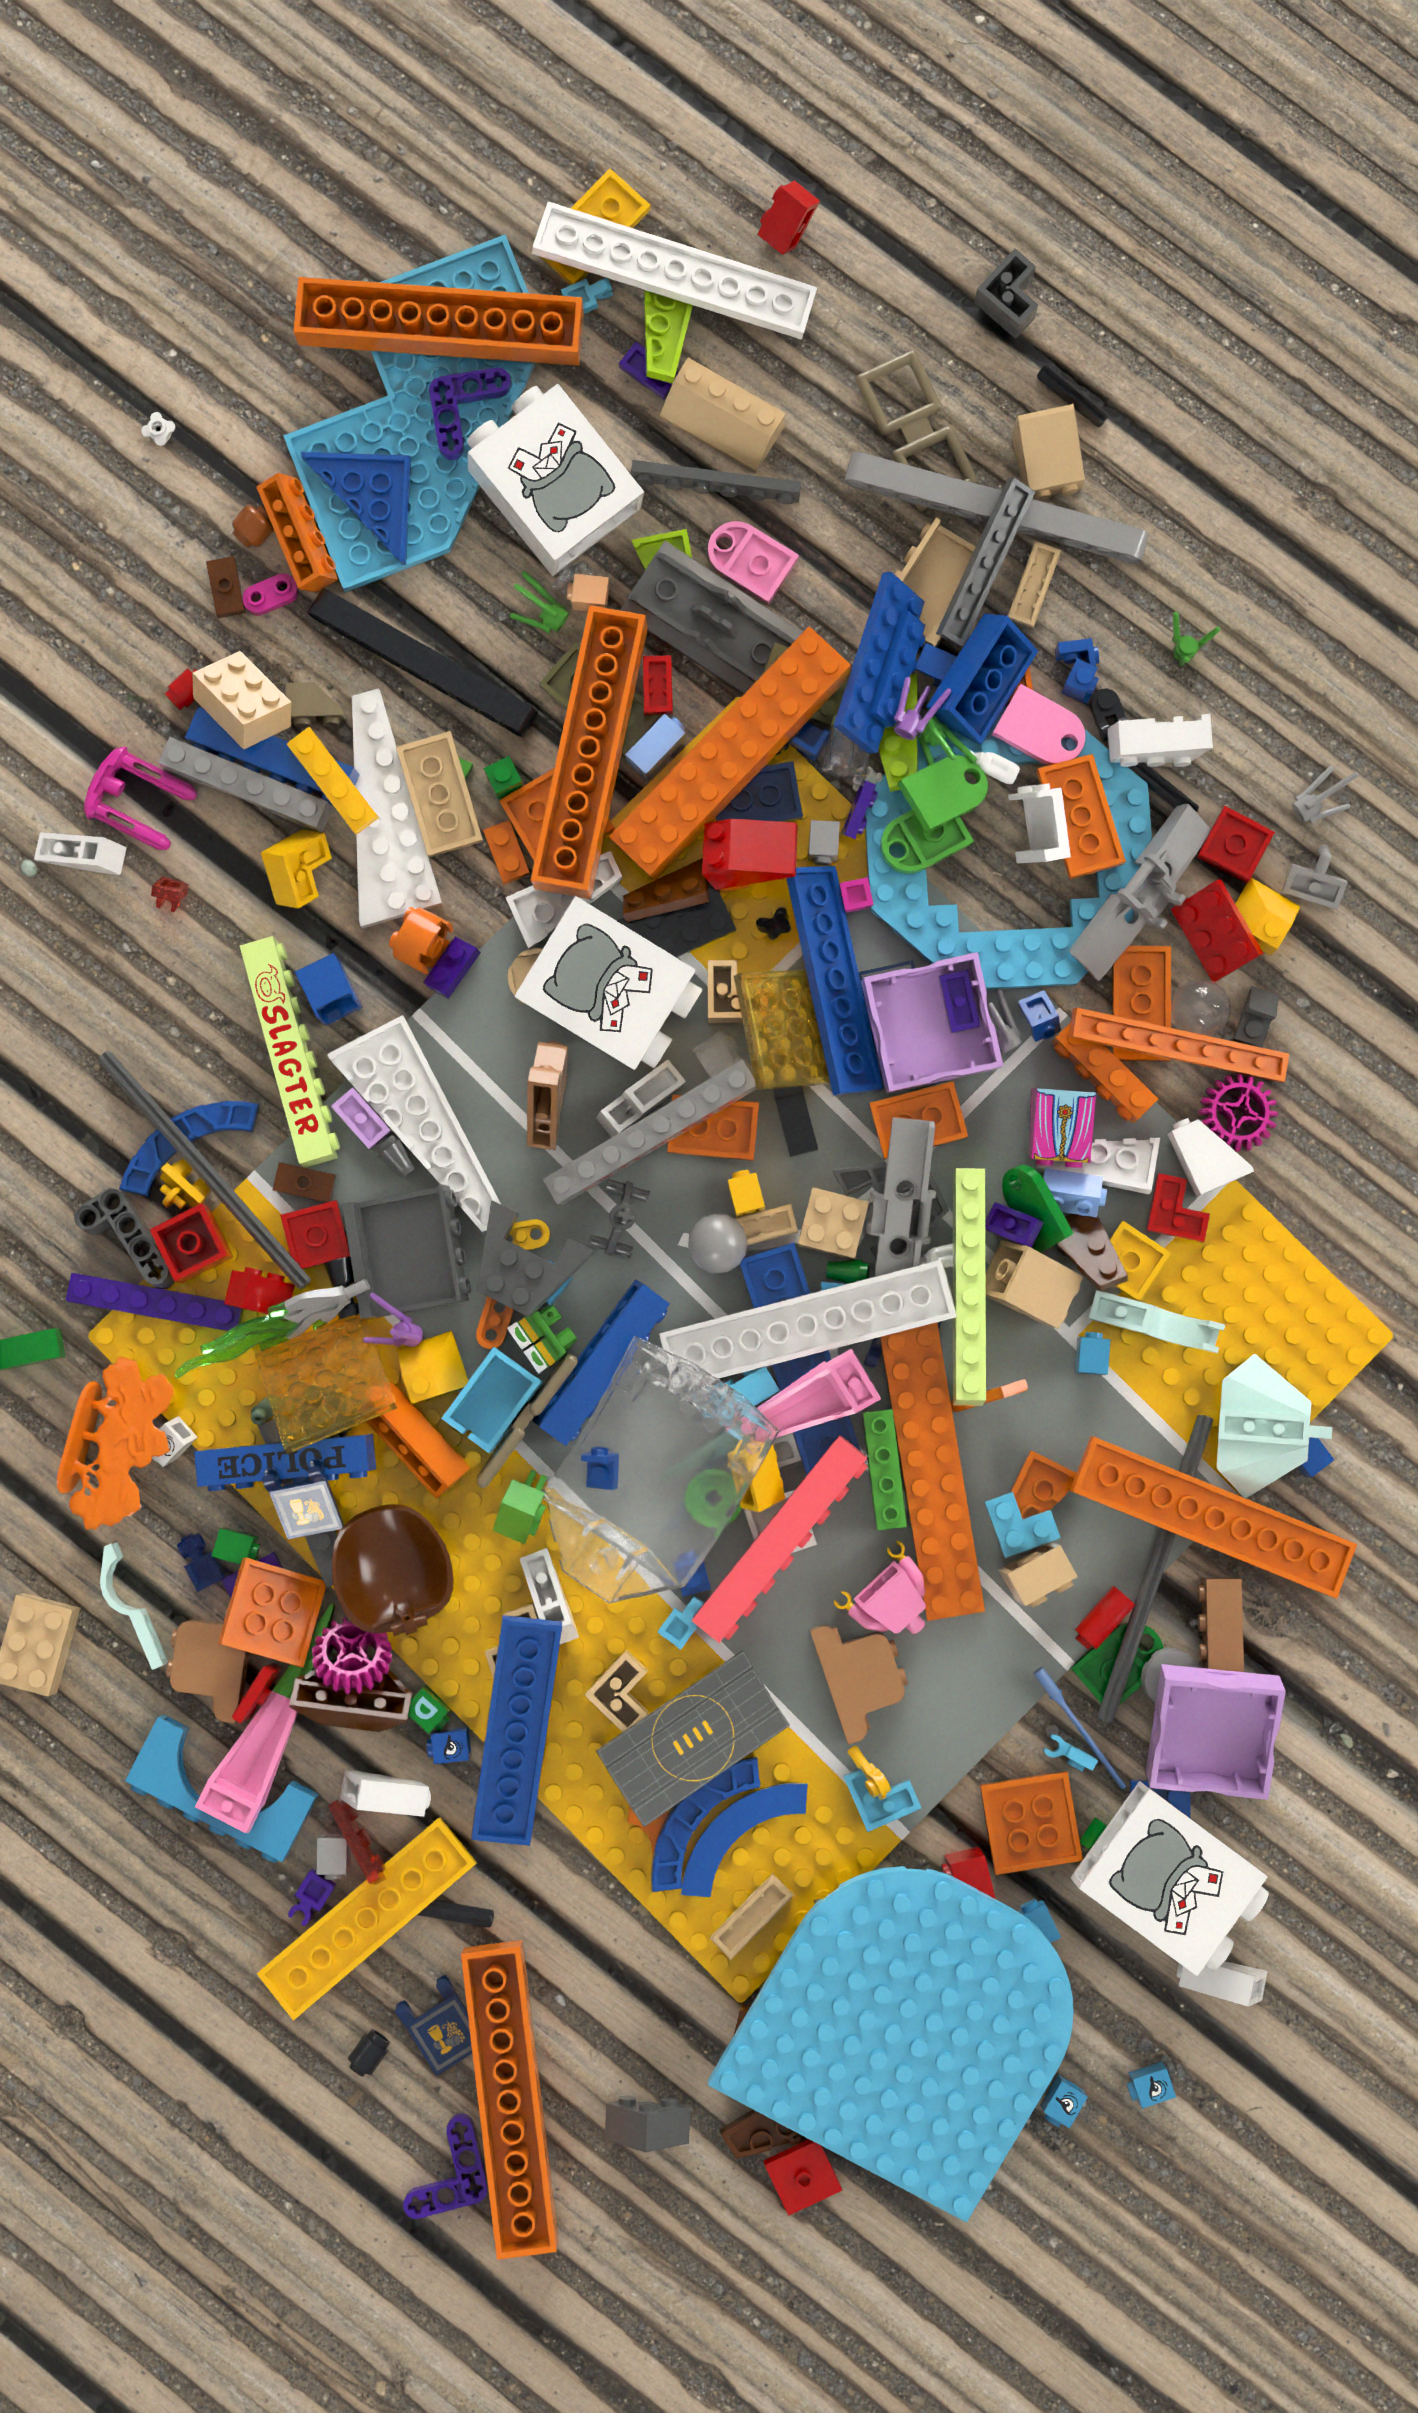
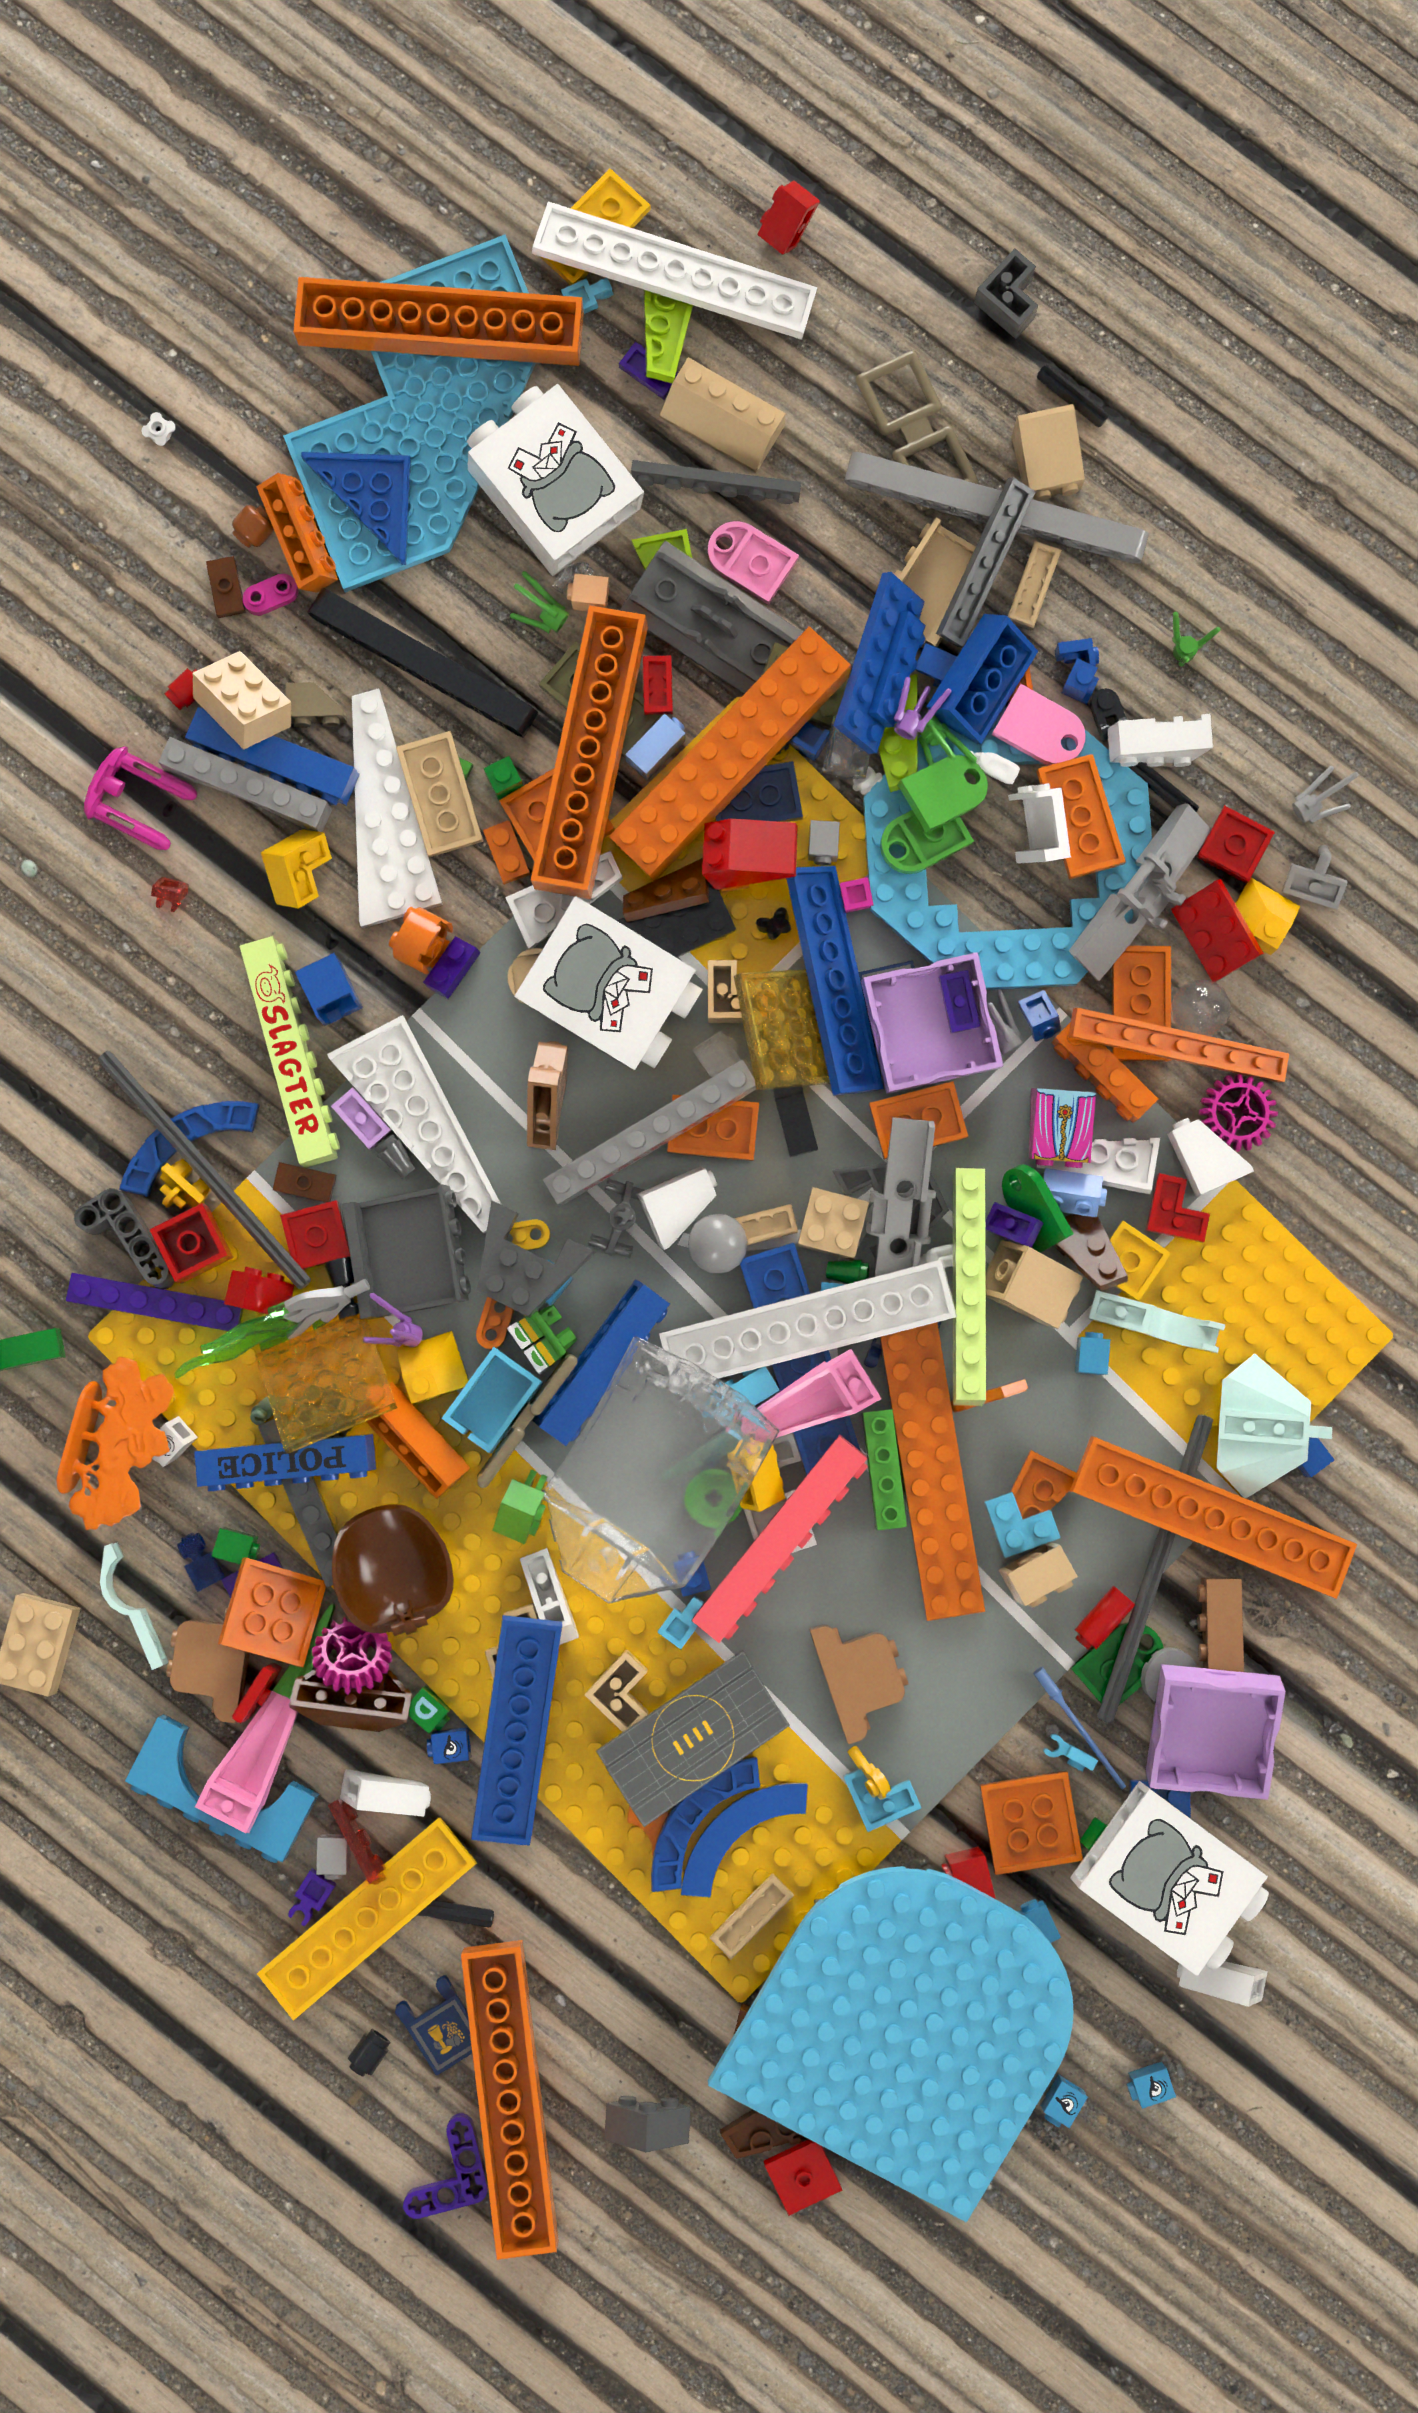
(81, 852): white slope -> none
(304, 1506): flag -> none
(332, 780): yellow plate -> none
(456, 395): dark purple beam -> none
(601, 1468): blue bracket -> none
(640, 1099): white slope -> none
(677, 1203): none -> white slope
(745, 1193): yellow brick -> none
(864, 798): dark purple plate -> none
(891, 1598): bright pink torso -> none
(1256, 1017): dark grey slope -> none

